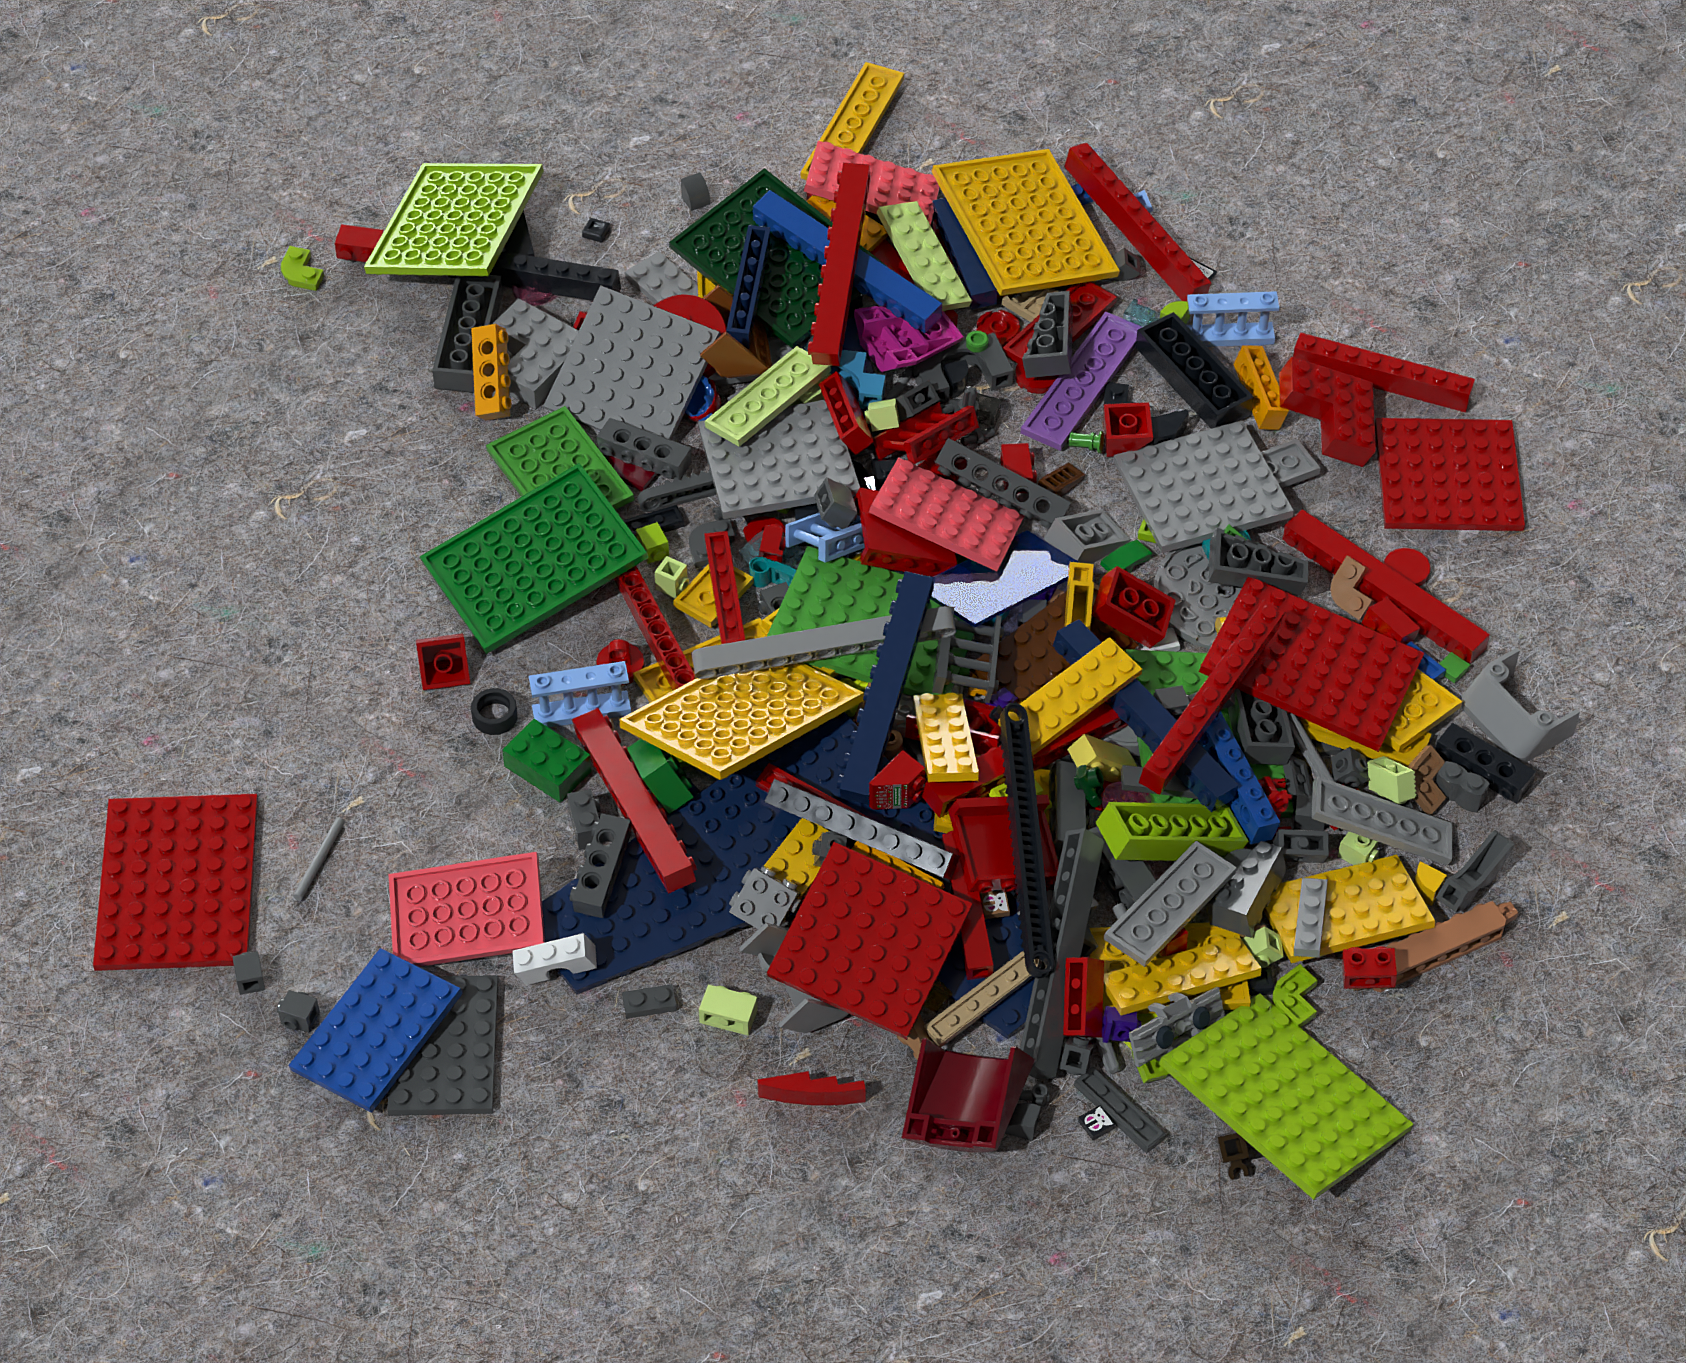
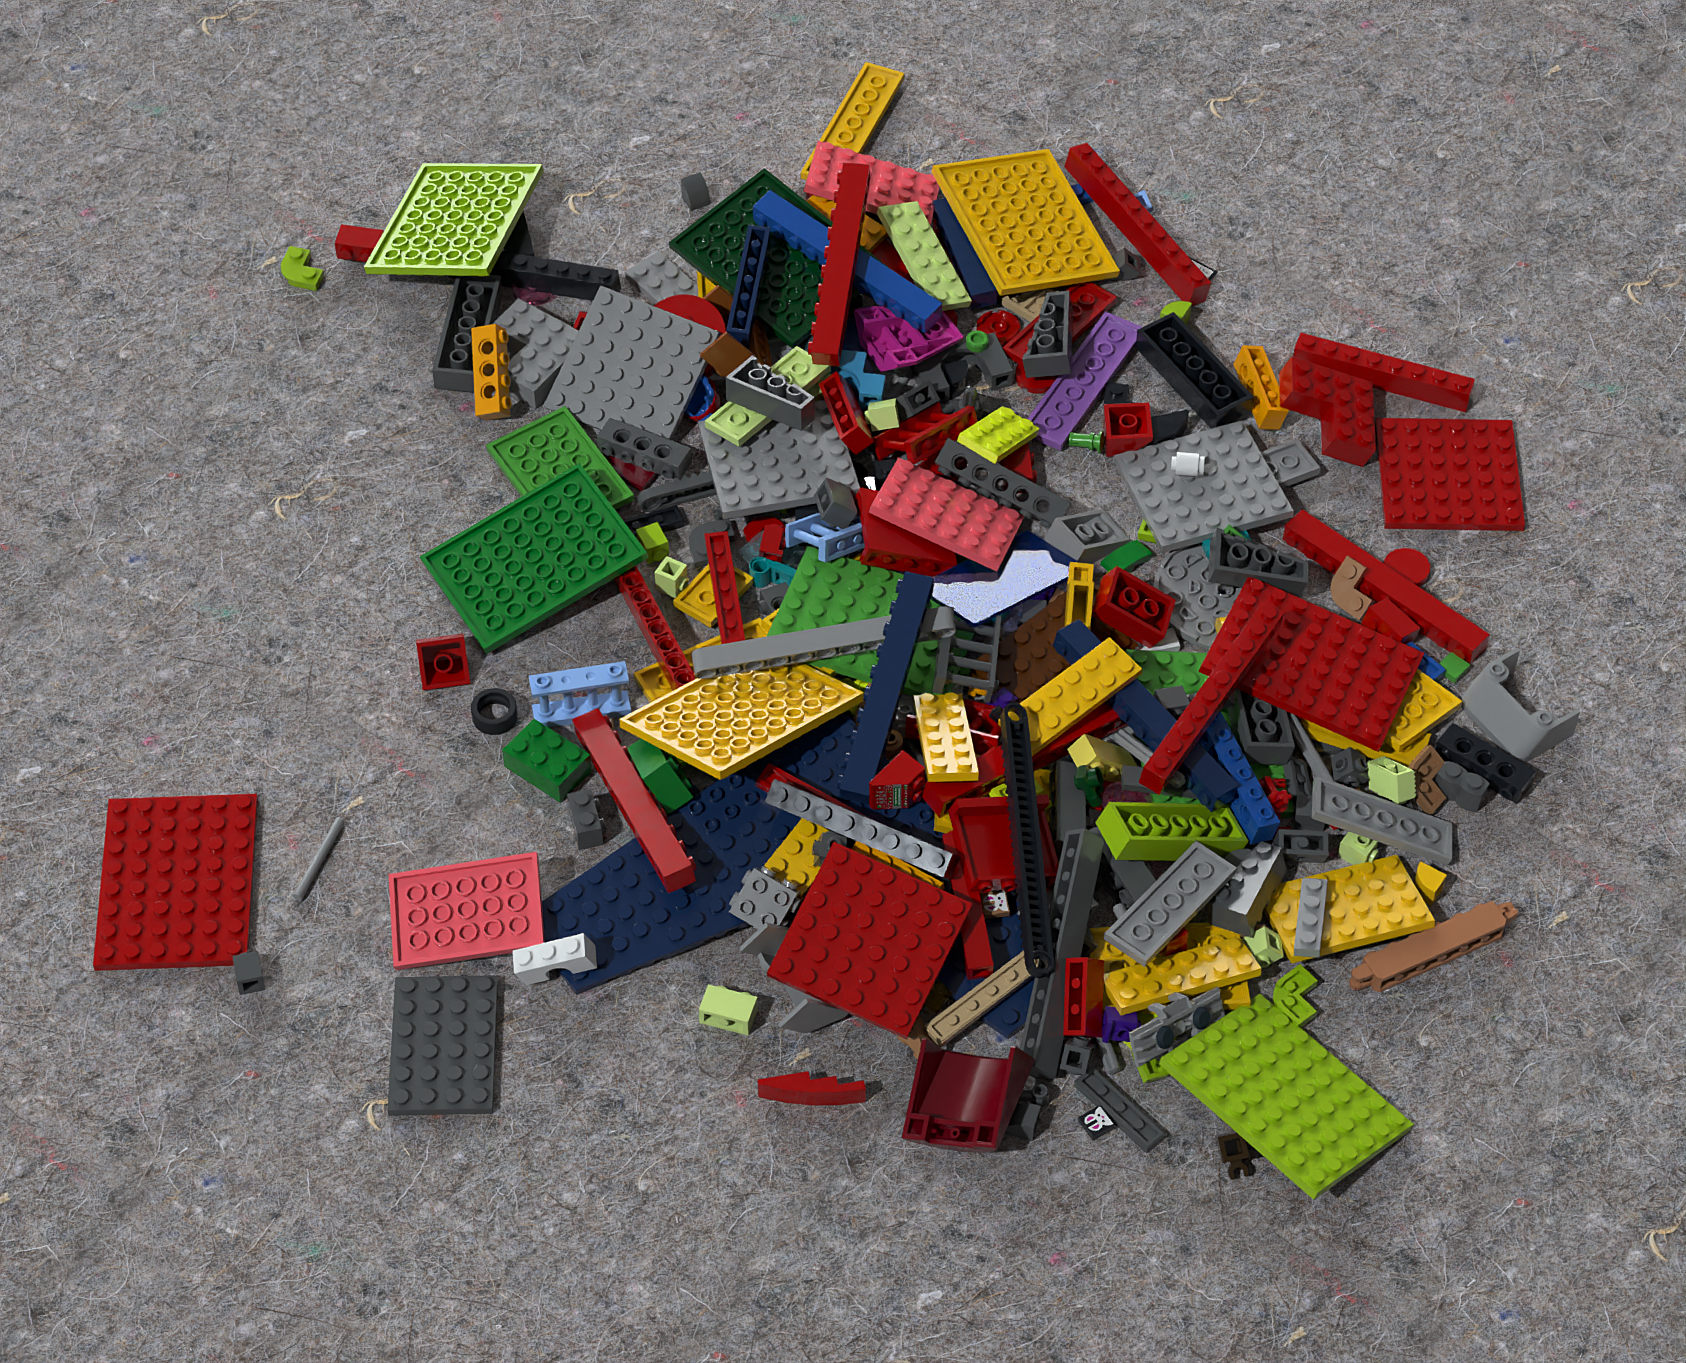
(298, 1011): dark grey brick -> none
(375, 1030): blue plate -> none
(595, 900): dark grey brick -> none
(596, 230): black tile -> none
(620, 651): red tile -> none
(649, 1001): dark grey plate -> none
(769, 394): none -> dark grey wedge
(998, 434): none -> neon yellow plate
(1062, 488): reddish brown slope -> none
(1139, 314): clear light blue brick -> none
(1143, 753): none -> light grey axle
(1188, 464): none -> white brick
(1233, 333): light blue fence -> none
(1261, 984): black tile -> none
(1369, 968): red brick -> none
(1476, 873): dark grey arch -> none

